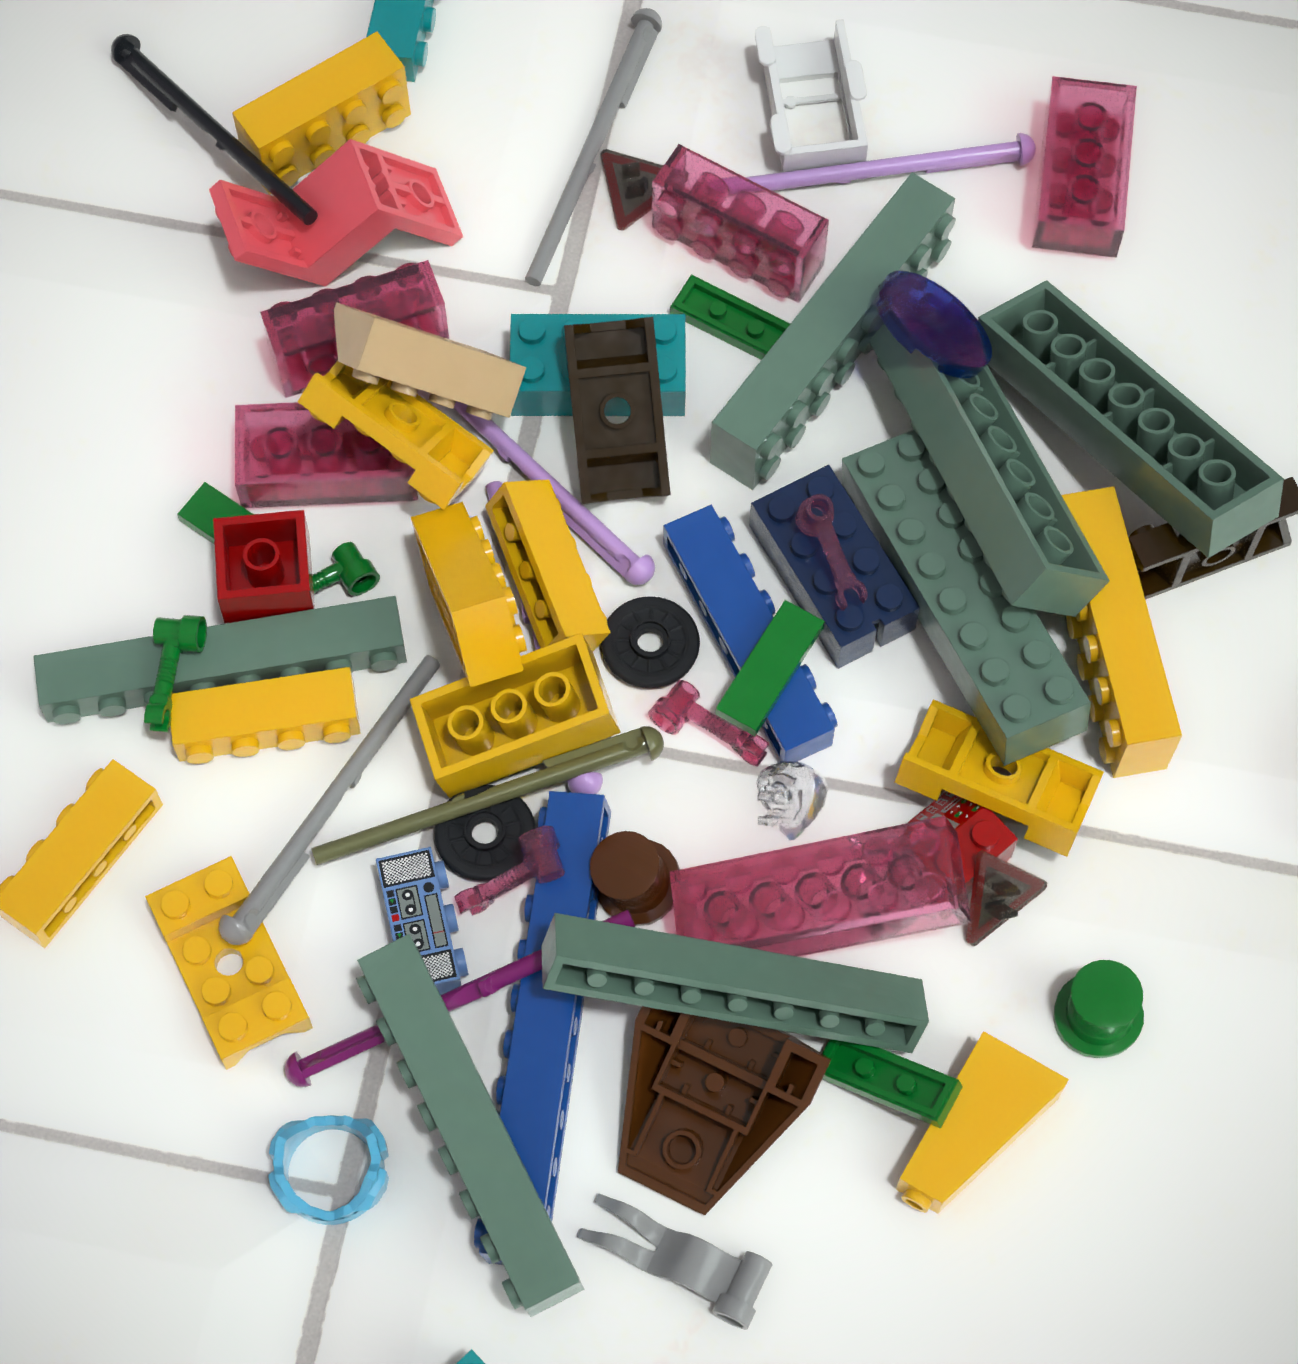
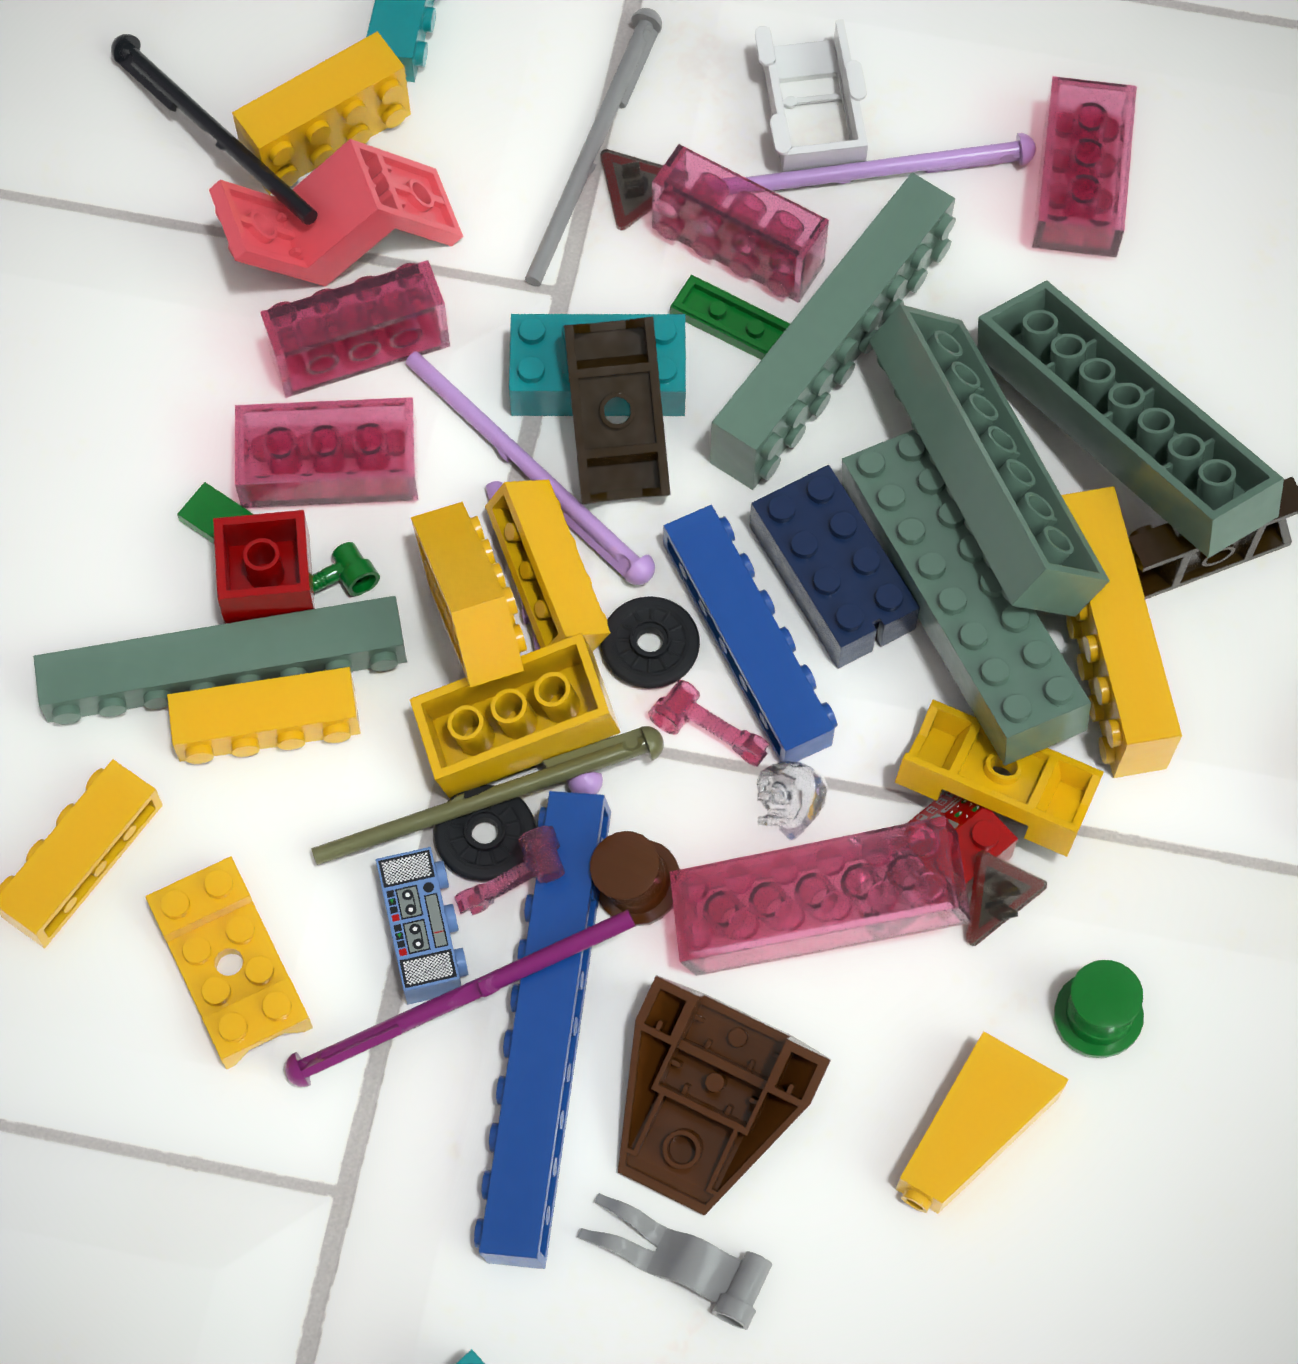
(176, 636): green brick -> none
(292, 858): light grey bar -> none
(373, 1185): medium azure piece -> none
(408, 426): yellow piece -> none
(426, 363): tan slope -> none
(470, 1126): sand green brick -> none
(733, 983): sand green brick -> none
(769, 668): green tile -> none
(822, 528): clear pink brick -> none
(892, 1080): green tile -> none
(934, 322): clear blue tile -> none

